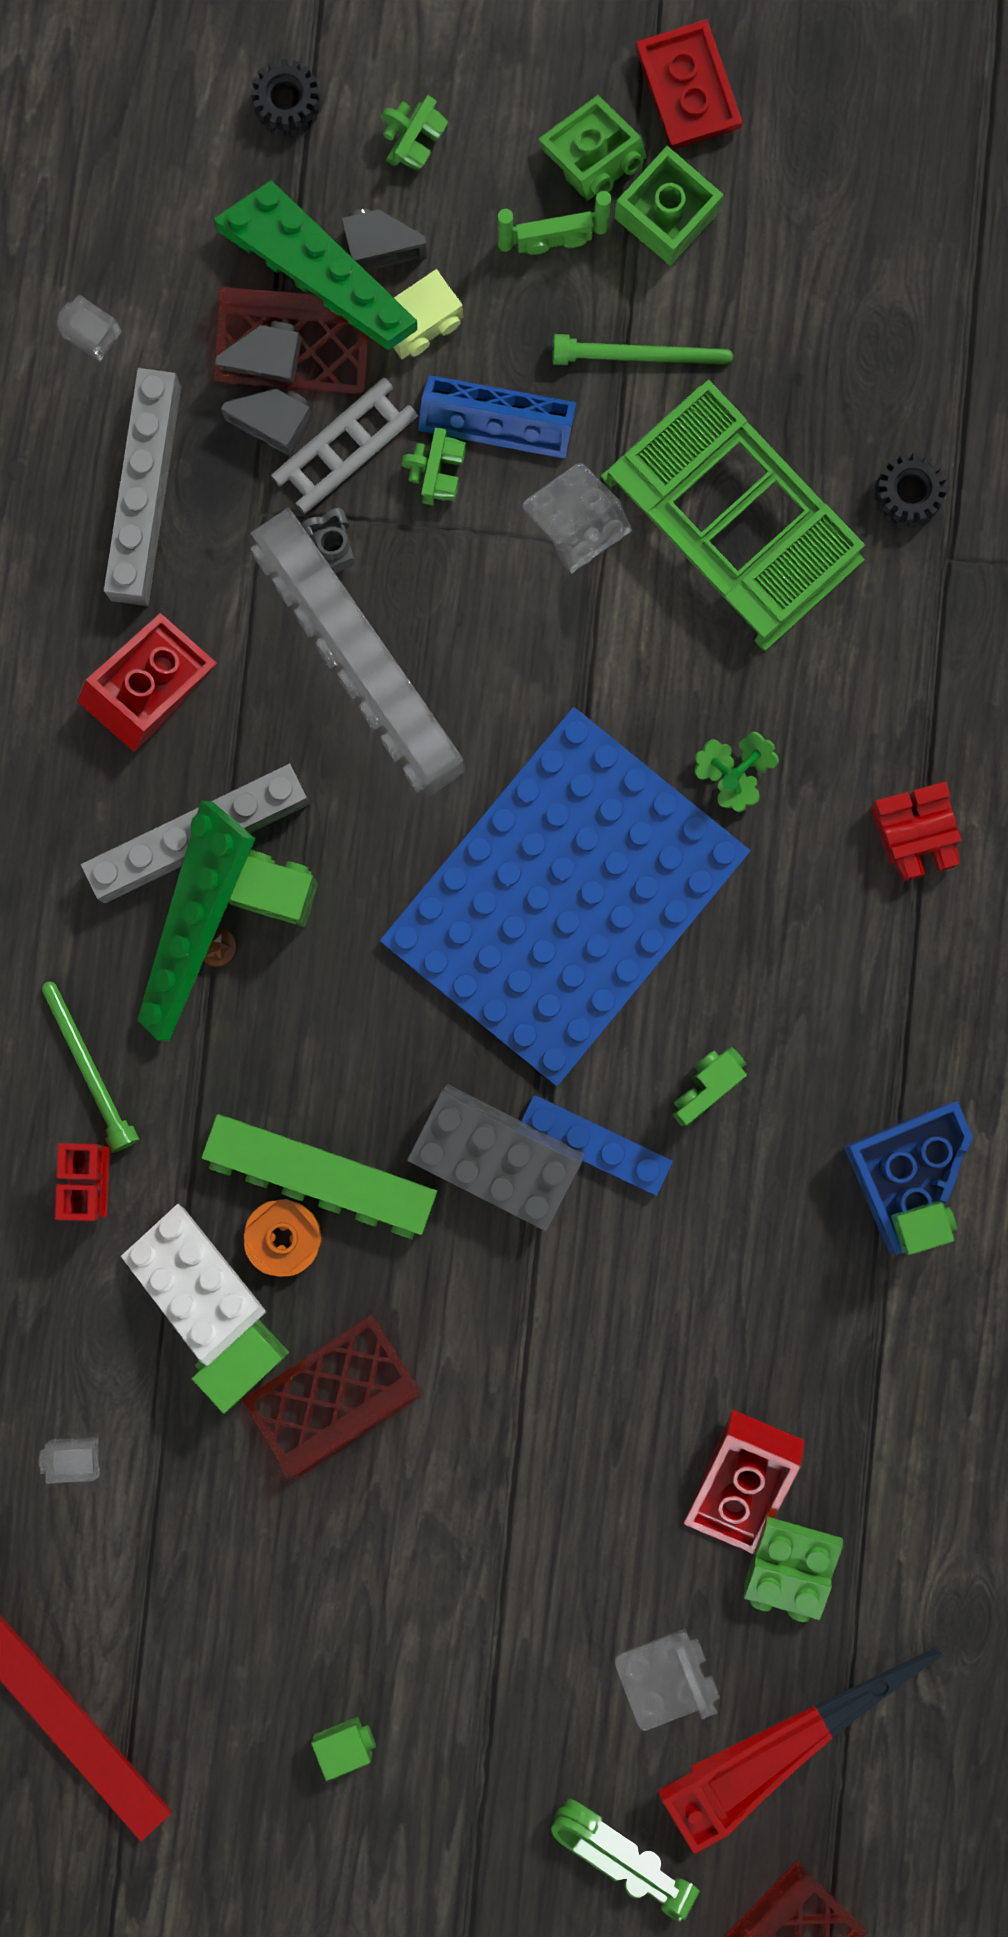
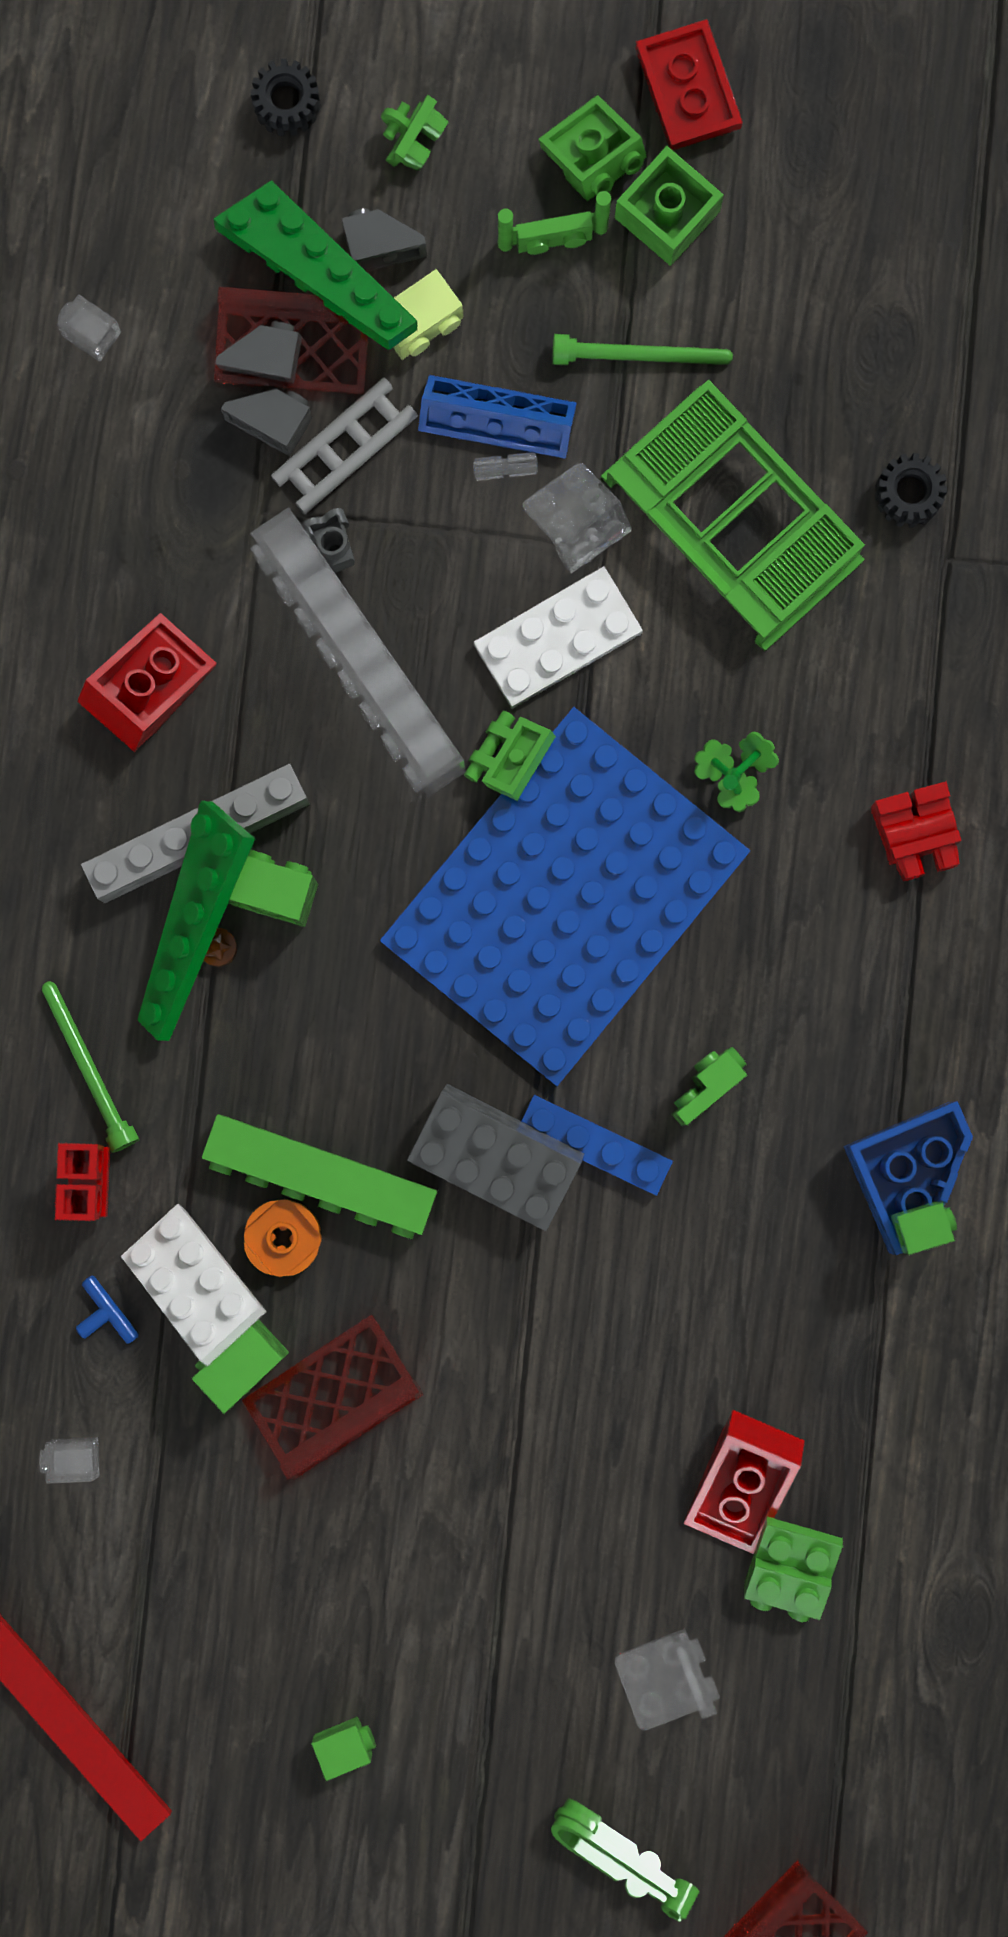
(107, 1312): none -> blue piece
(142, 487): light grey brick -> none
(442, 451): bright green hips -> none
(496, 467): none -> clear piece
(516, 760): none -> bright green plate
(558, 637): none -> white plate
(736, 1780): red plate -> none

